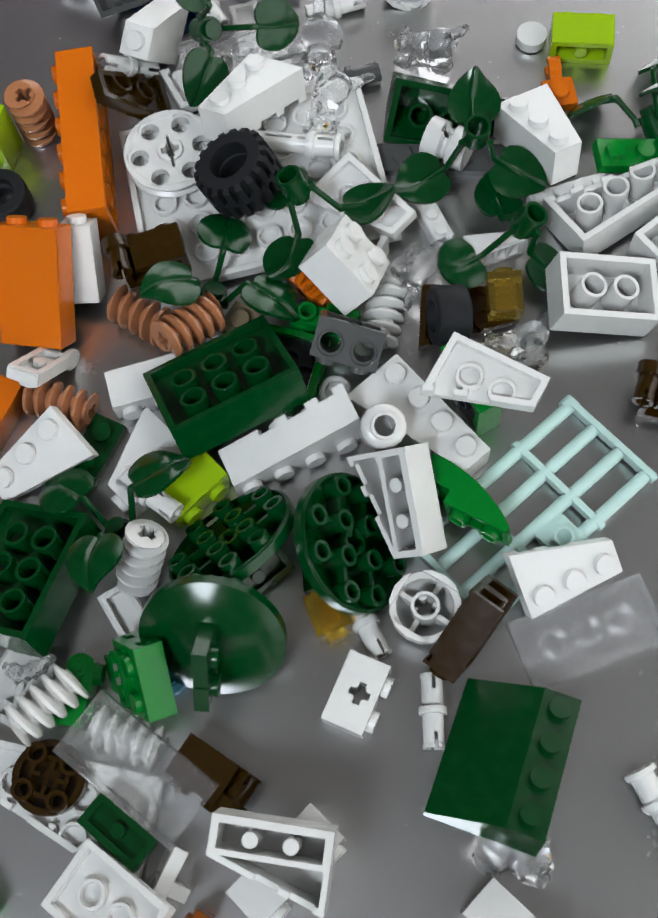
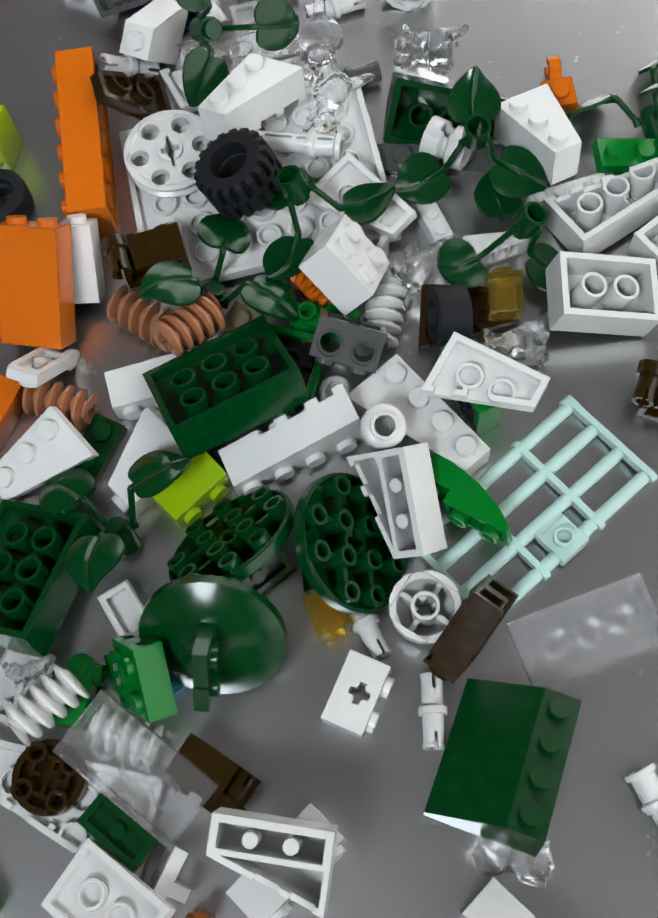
(31, 112): nougat piece -> none
(143, 557): white piece -> none
(161, 503): white pin -> none
(531, 36): white tile -> none
(559, 573): white wing -> none
(582, 37): lime brick -> none

